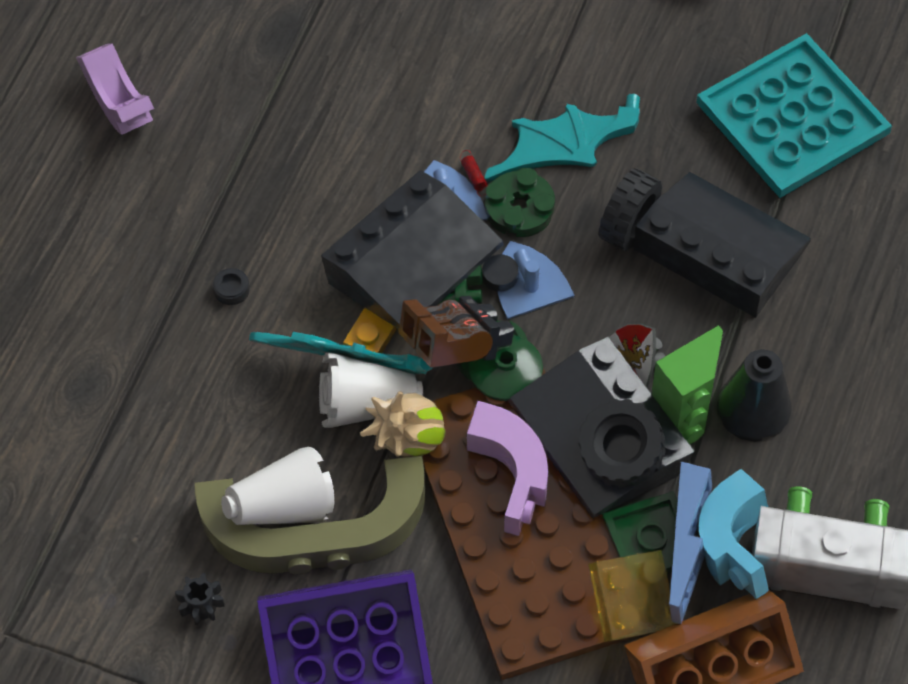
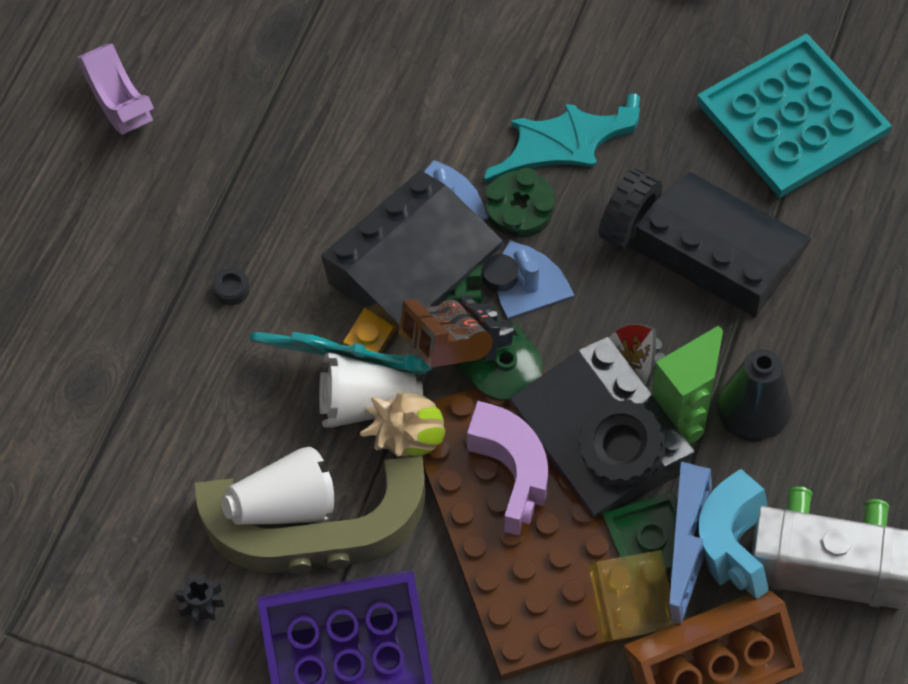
(473, 172): red piece -> none

